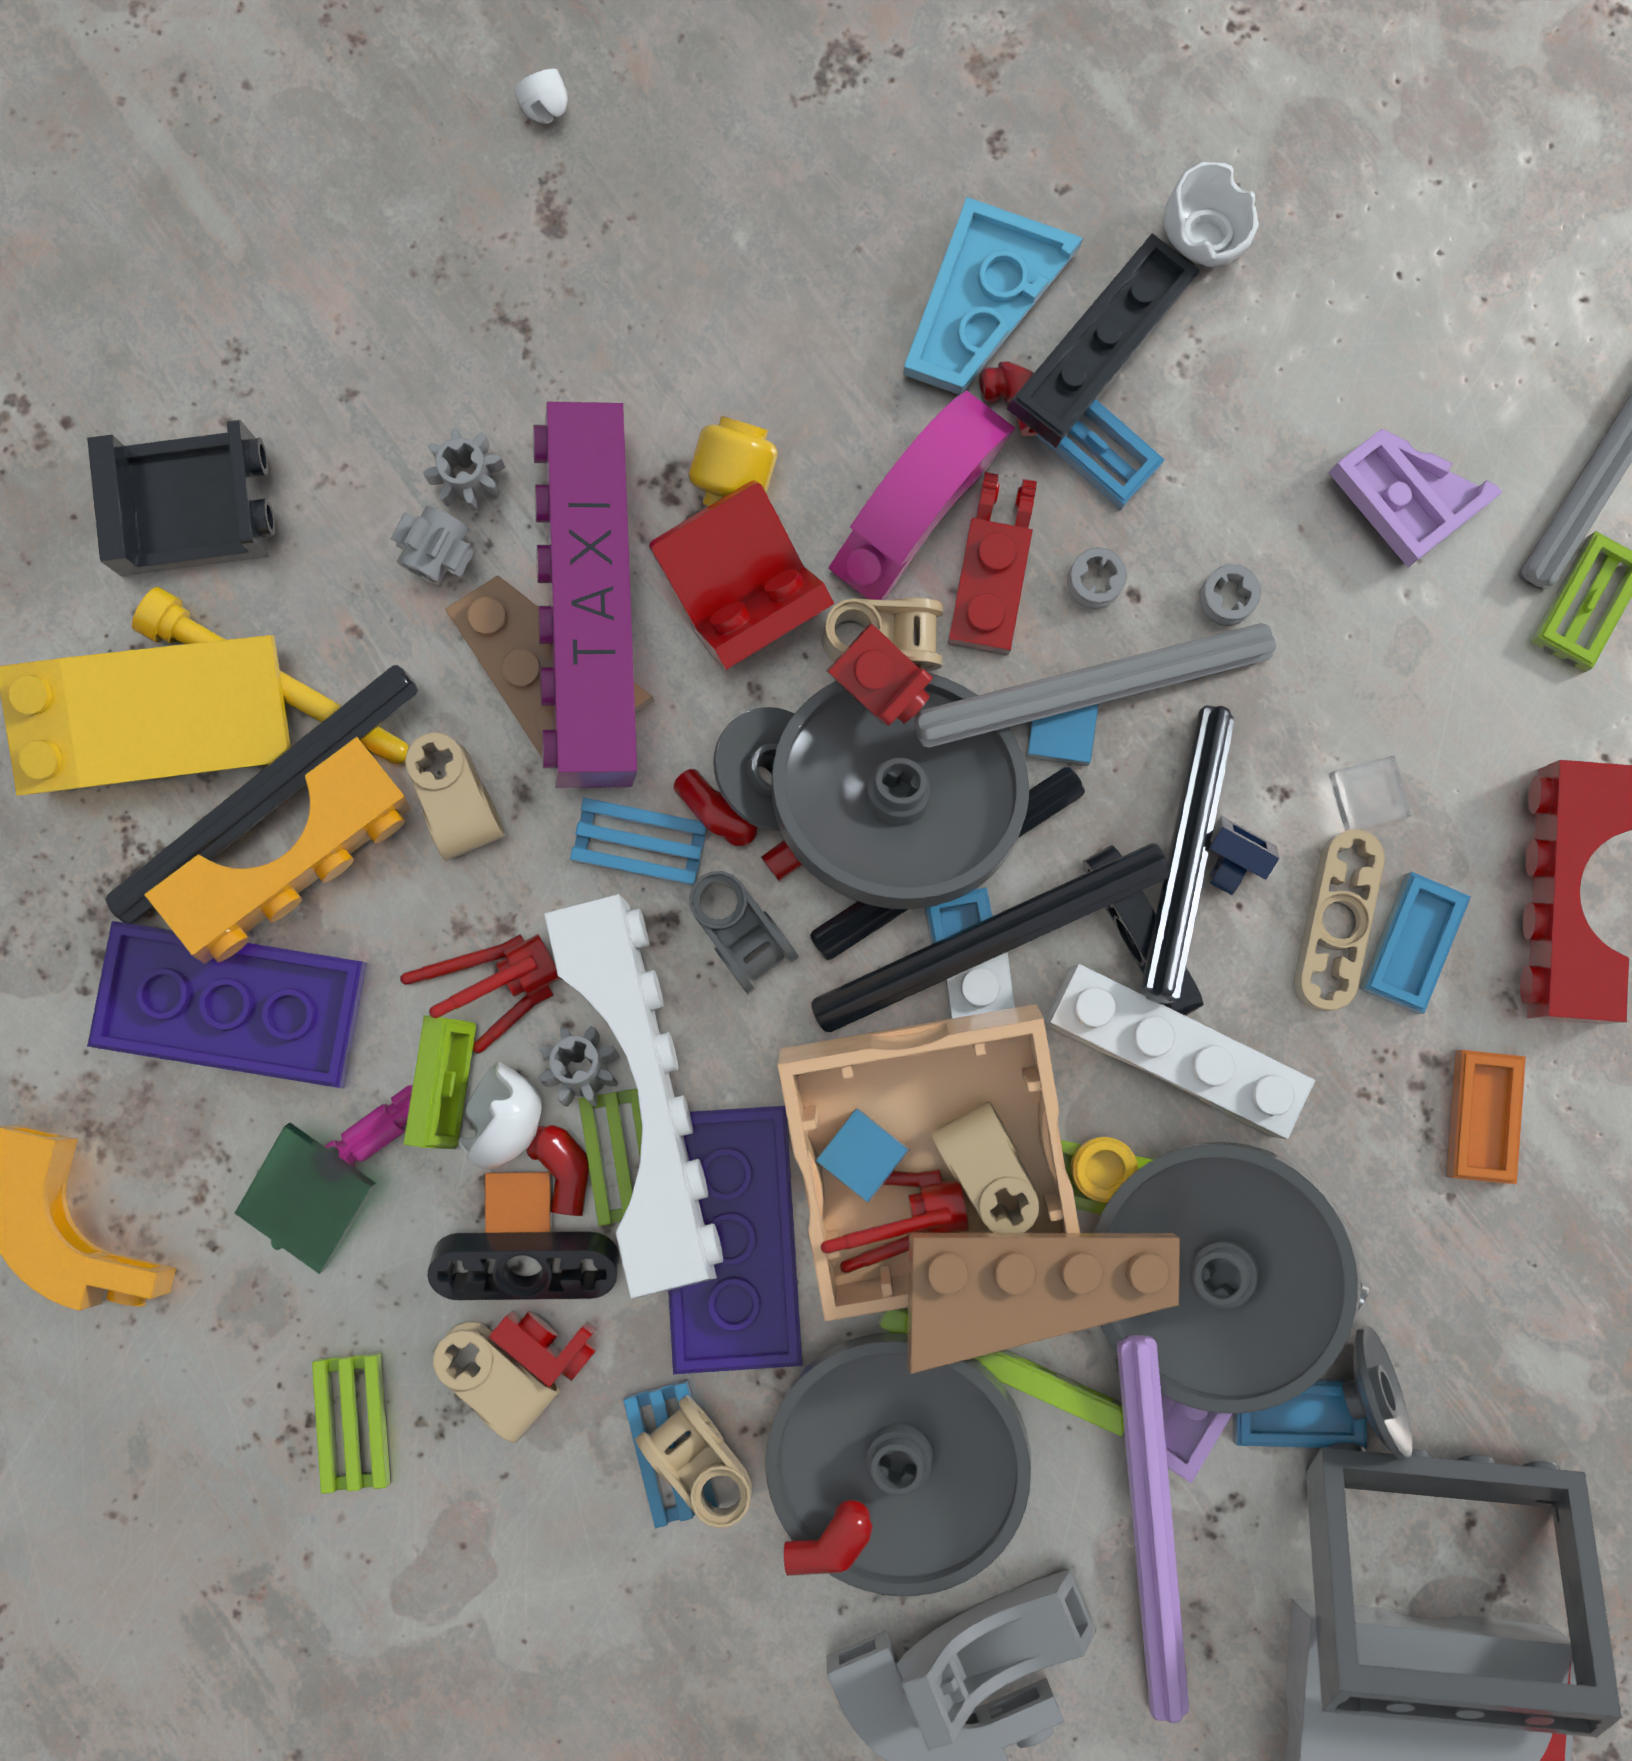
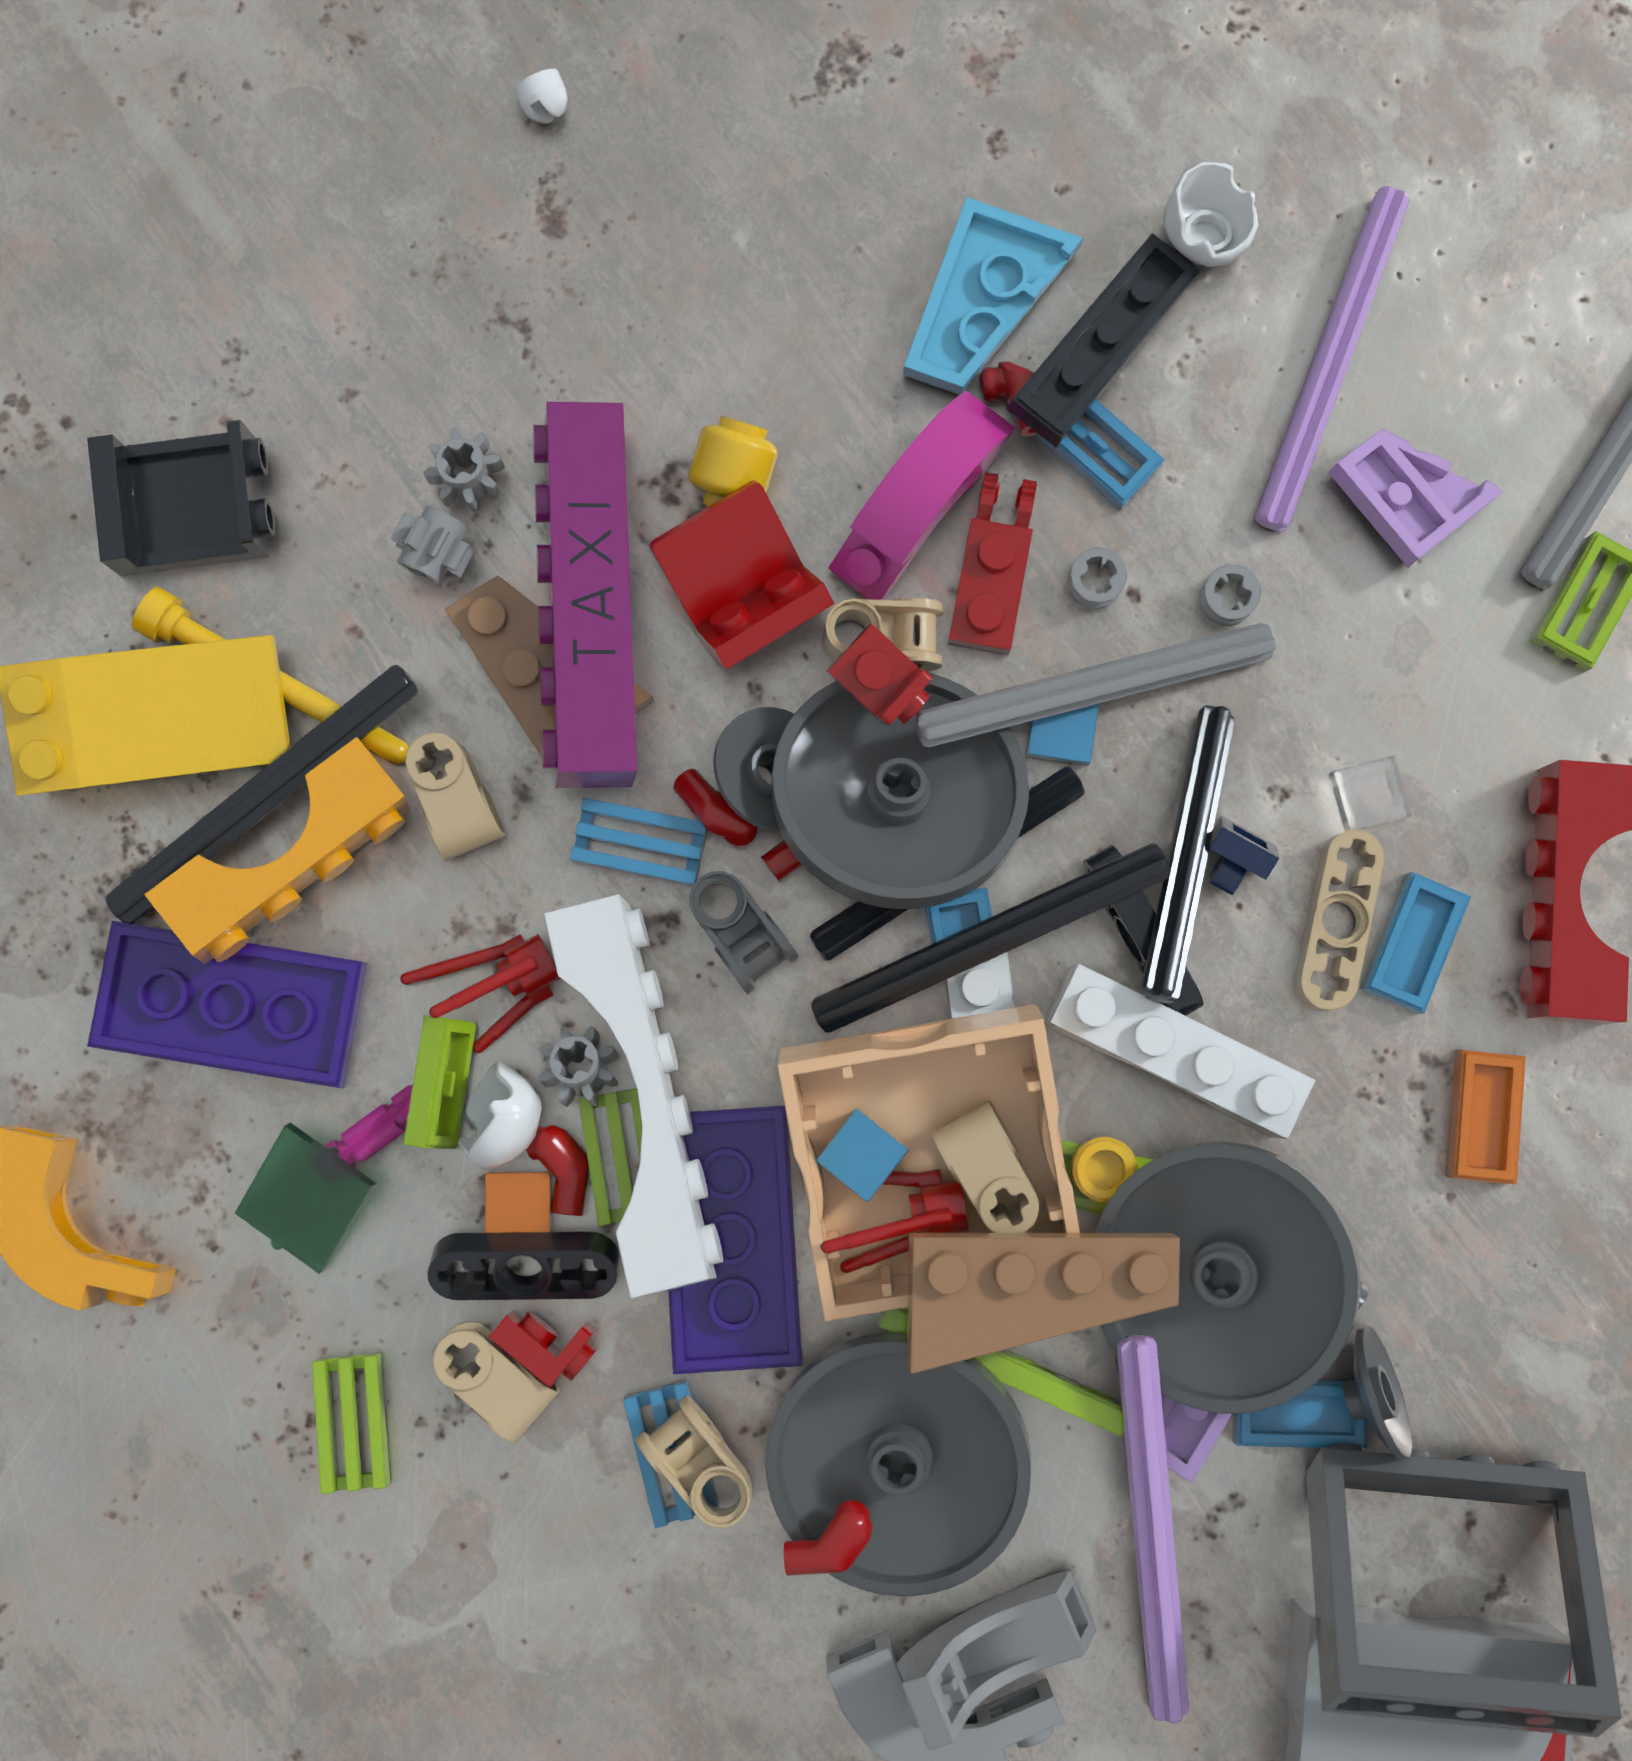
(1332, 359): none -> lavender axle

